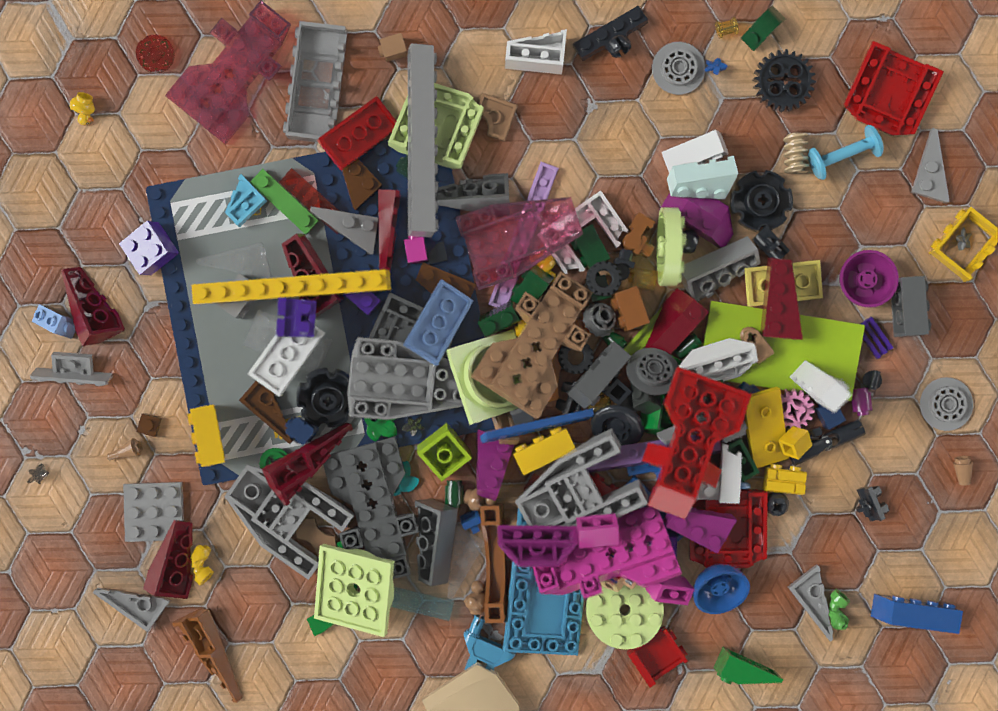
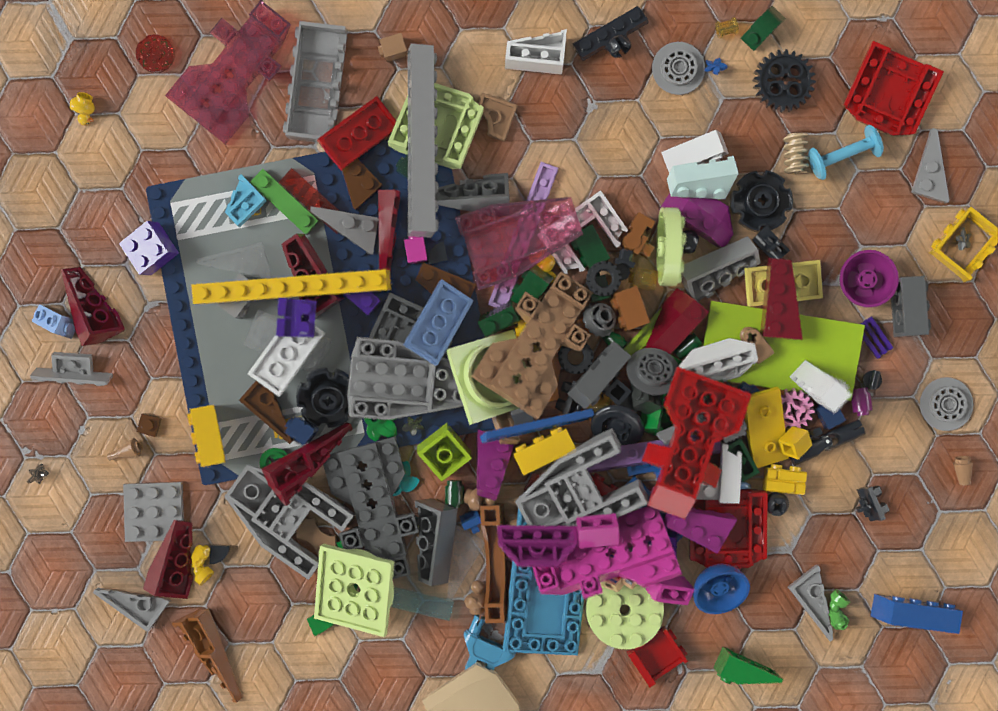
(218, 553): none -> black tile

